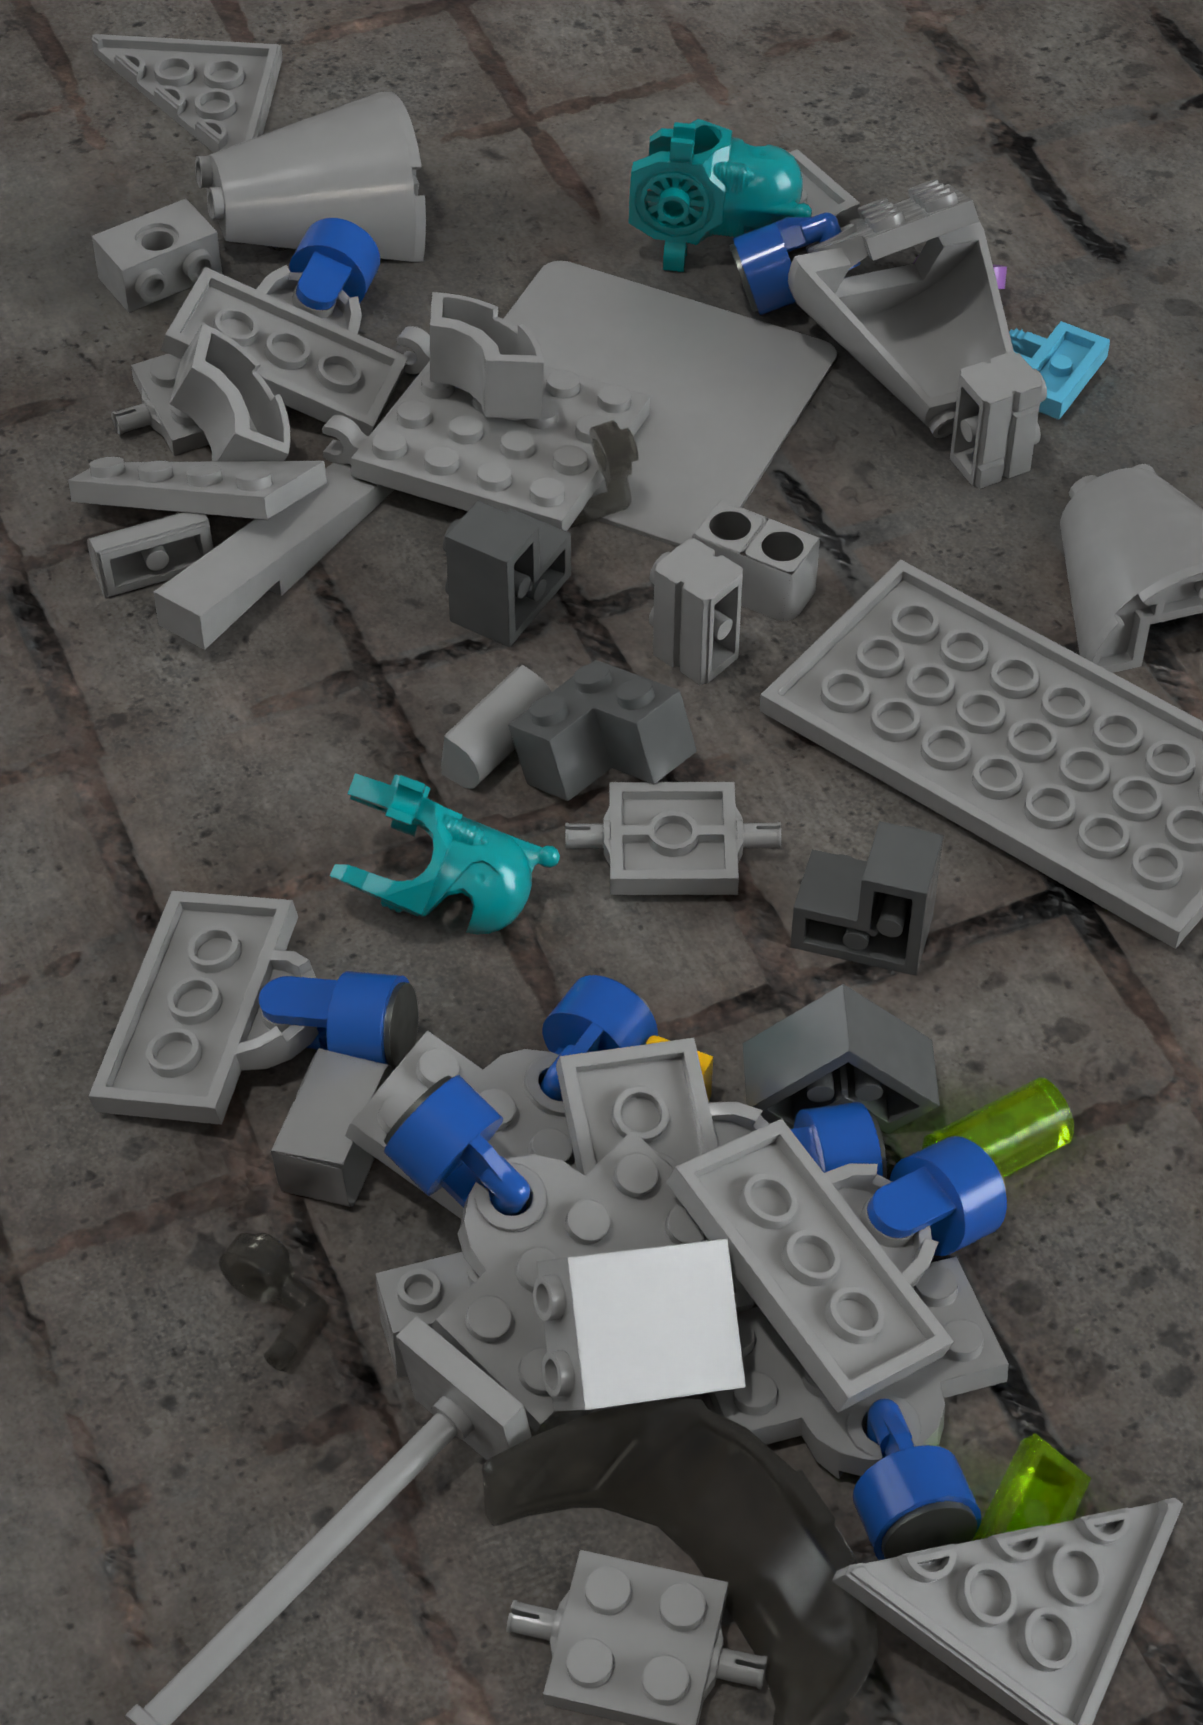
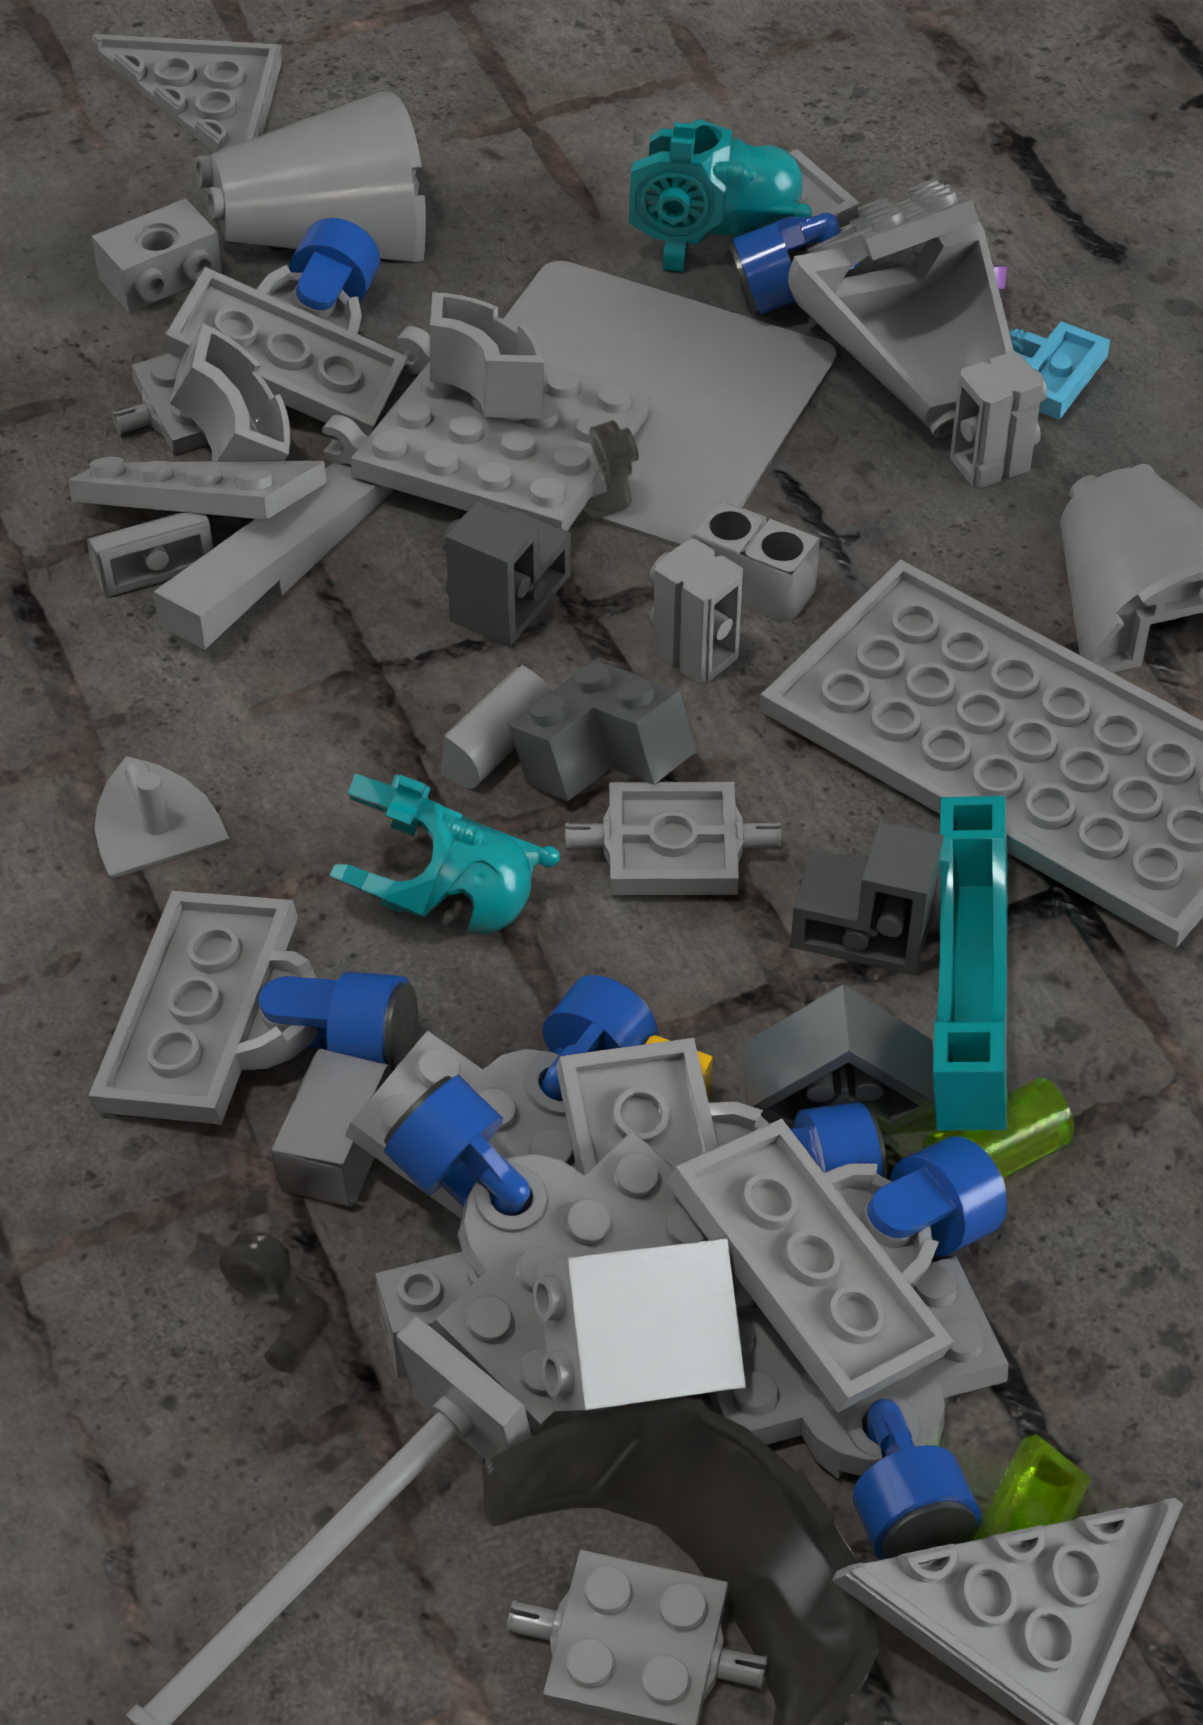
(152, 818): none -> light grey shield
(972, 966): none -> teal arch

